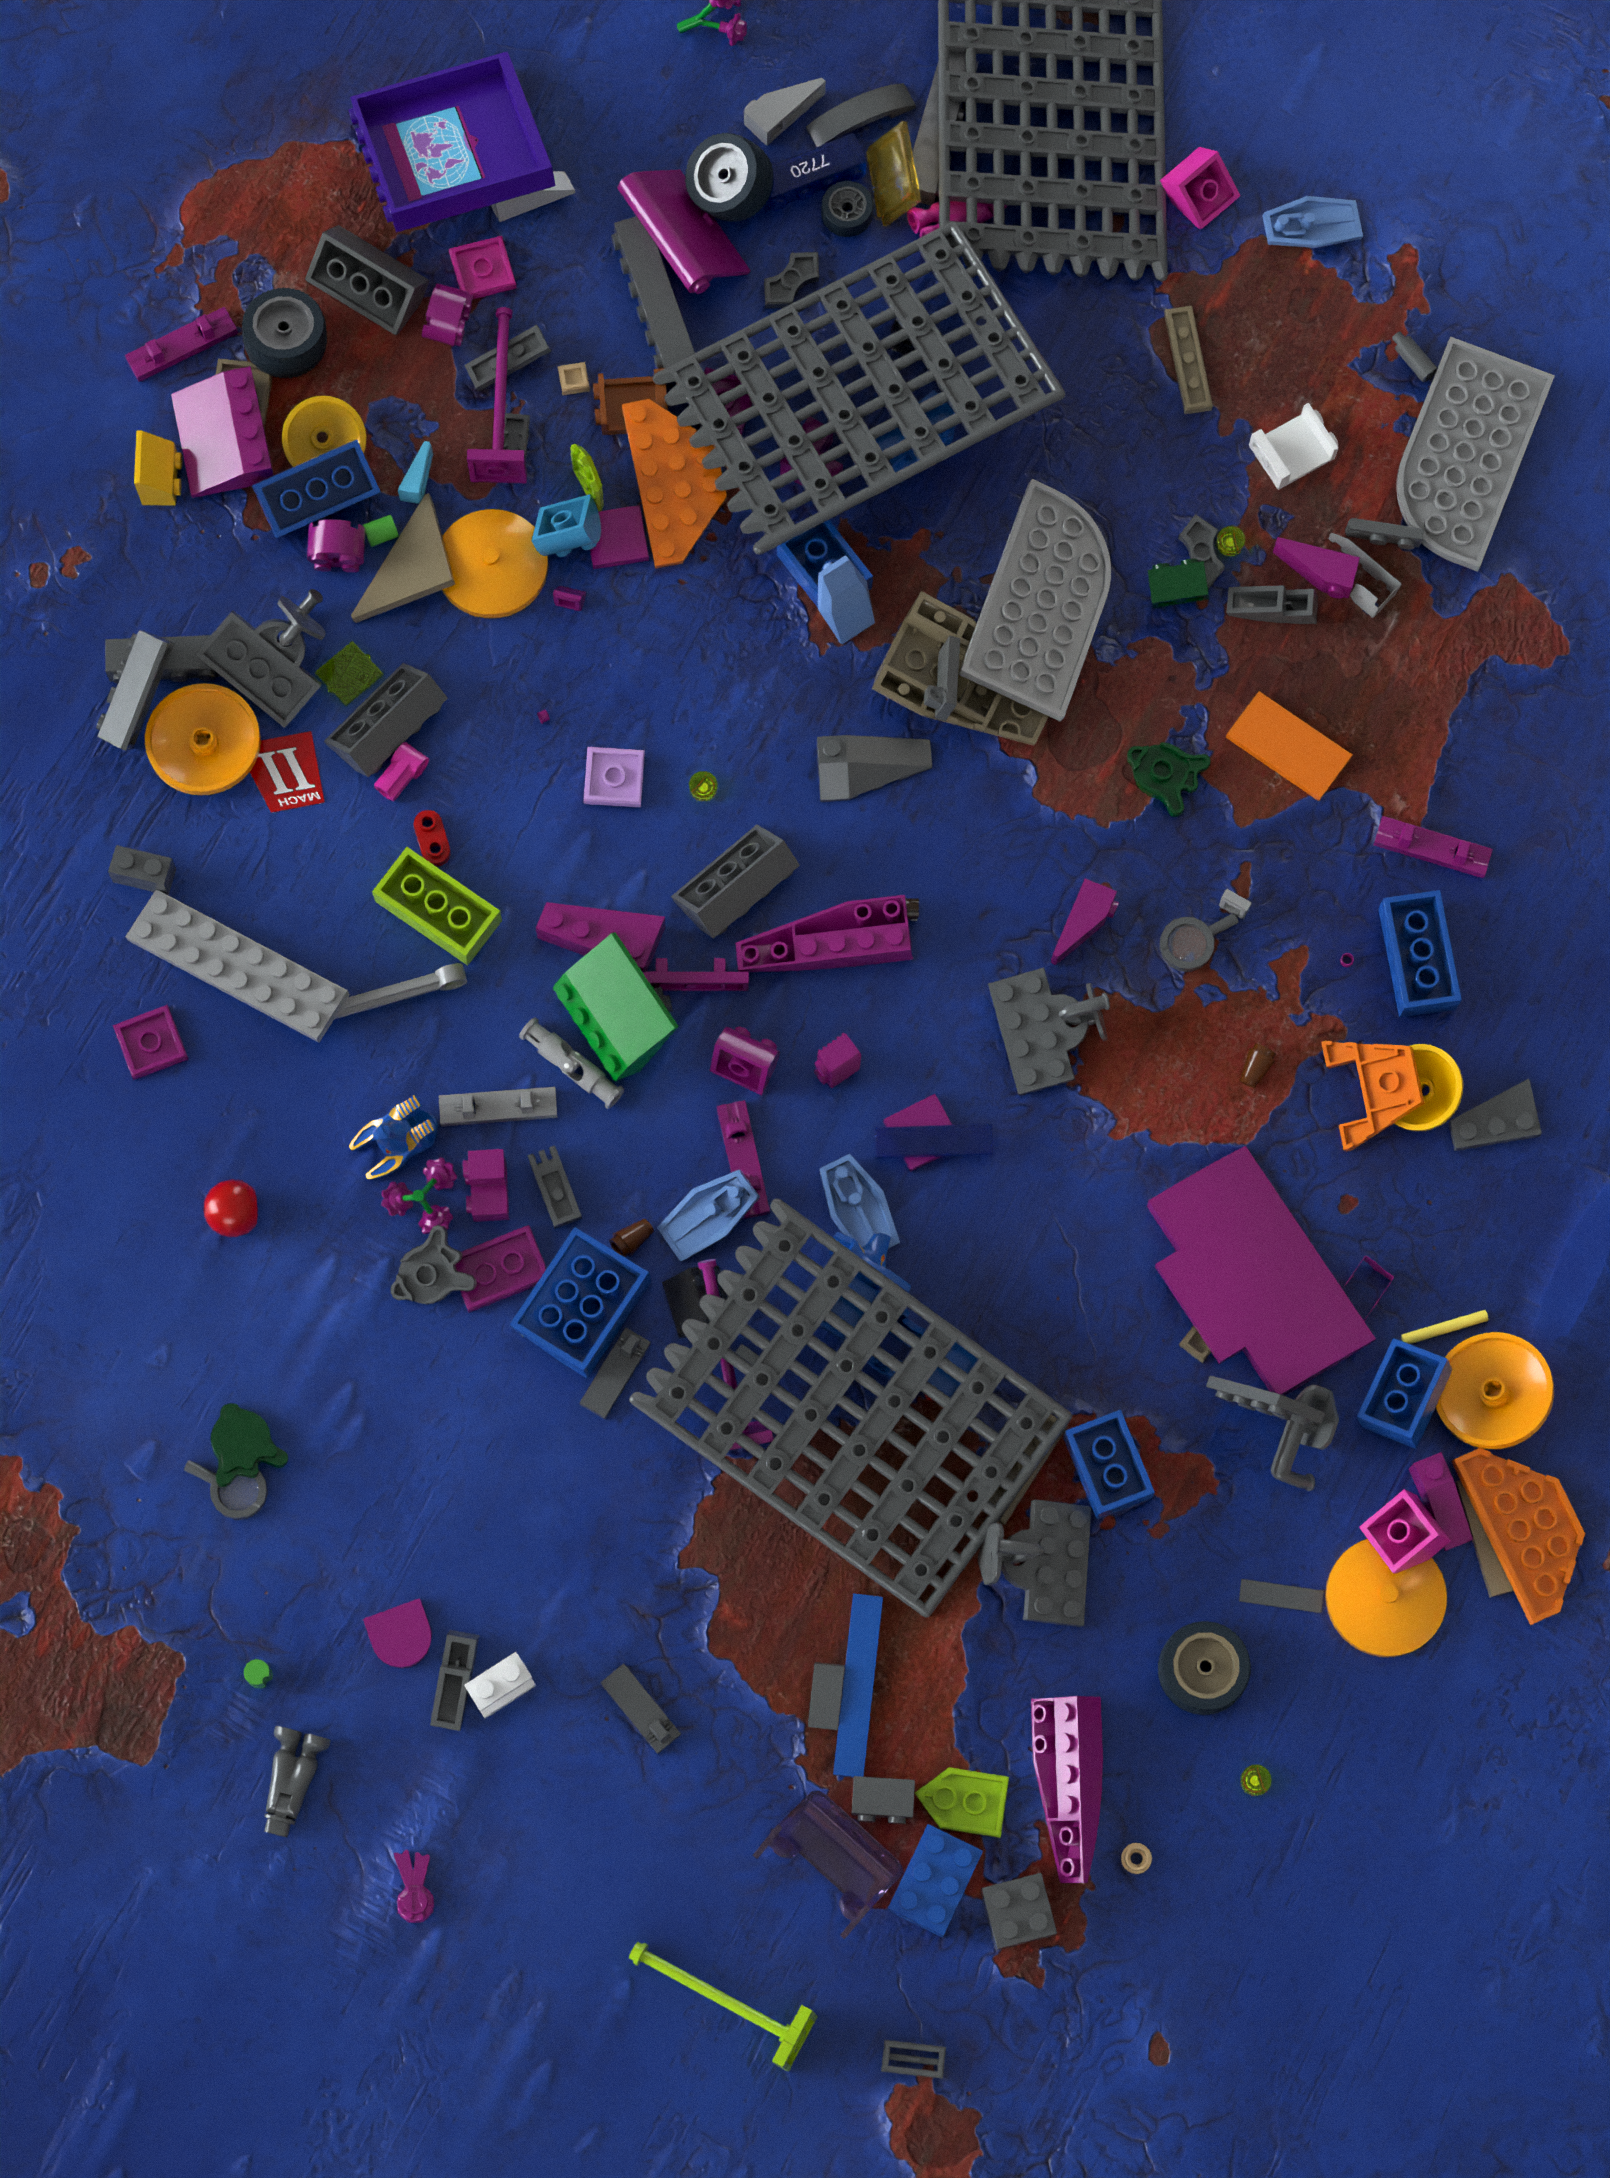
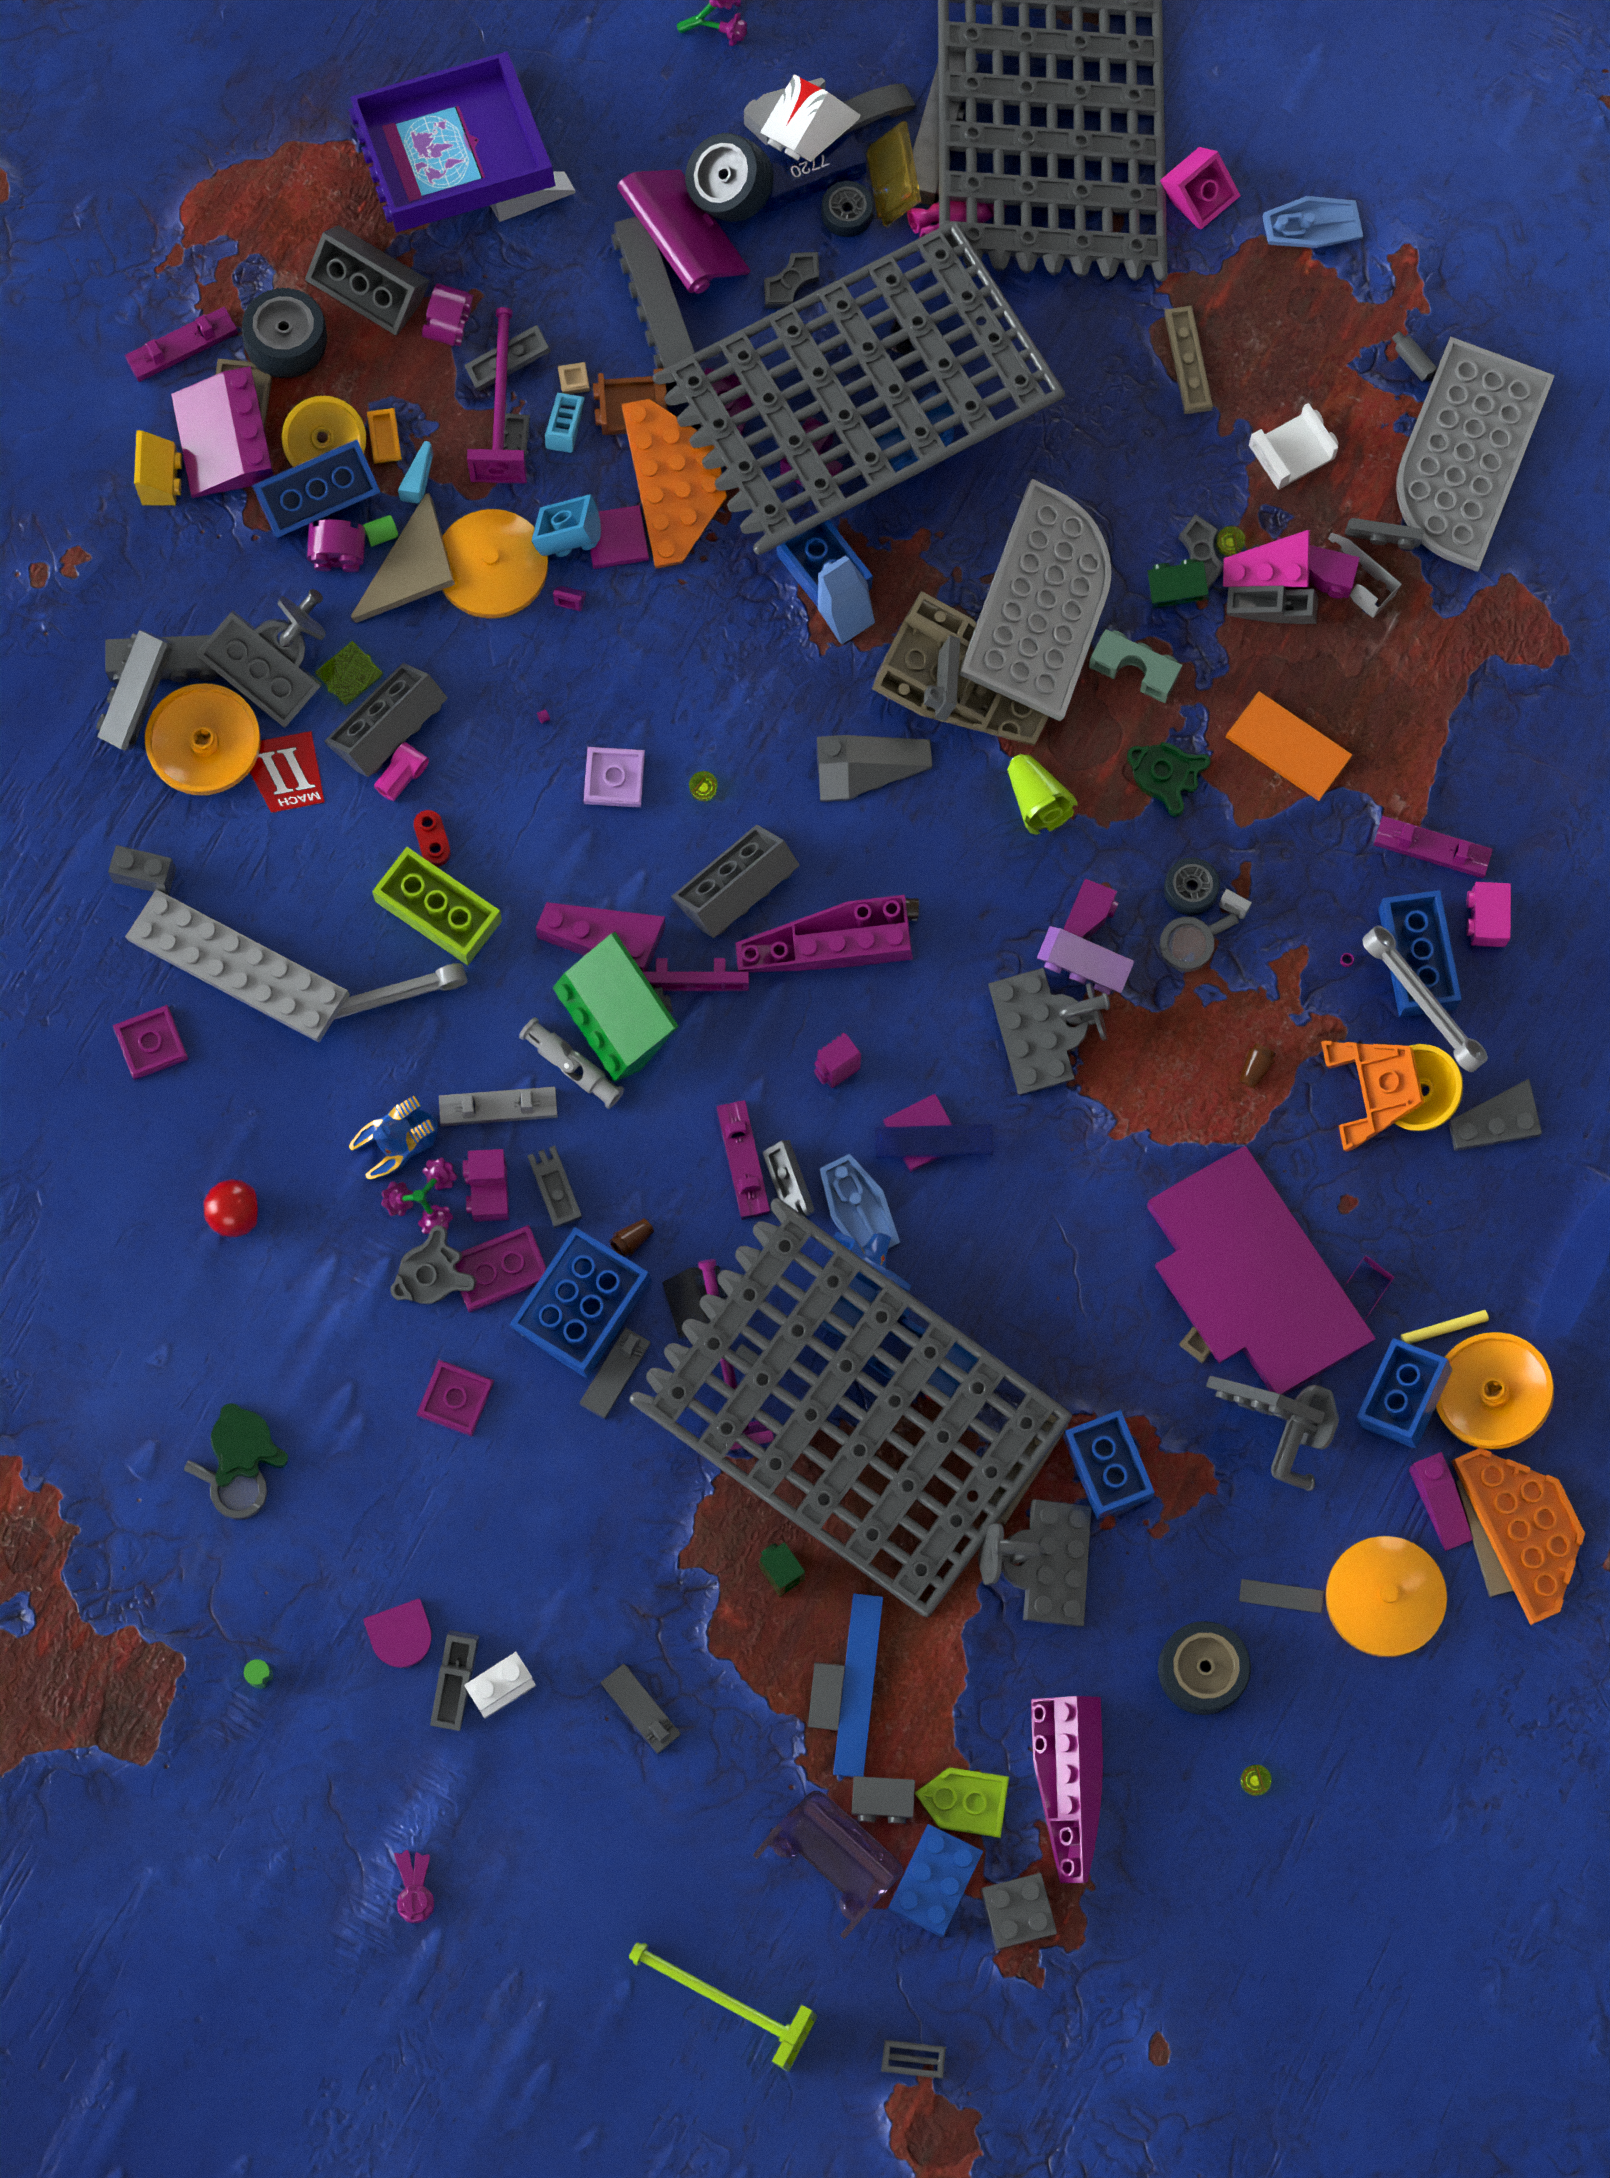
(291, 1778): dark grey piece -> none
(384, 435): none -> light orange tile
(455, 1398): none -> magenta tile
(483, 267): dark pink tile -> none
(559, 438): none -> medium azure slope
(587, 474): lime tile -> none
(708, 1214): medium blue piece -> none
(744, 1059): magenta brick -> none
(781, 1568): none -> dark green brick
(788, 1177): none -> dark grey hinge
(807, 120): none -> white slope
(1039, 795): none -> lime cone
(1084, 961): none -> medium lavender brick
(1117, 651): none -> sand green arch
(1144, 1853): tan plate -> none
(1183, 874): none -> wheel
(1271, 564): none -> dark pink wing
(1404, 1532): dark pink slope -> none
(1467, 1051): none -> light grey piece
(1489, 914): none -> dark pink brick

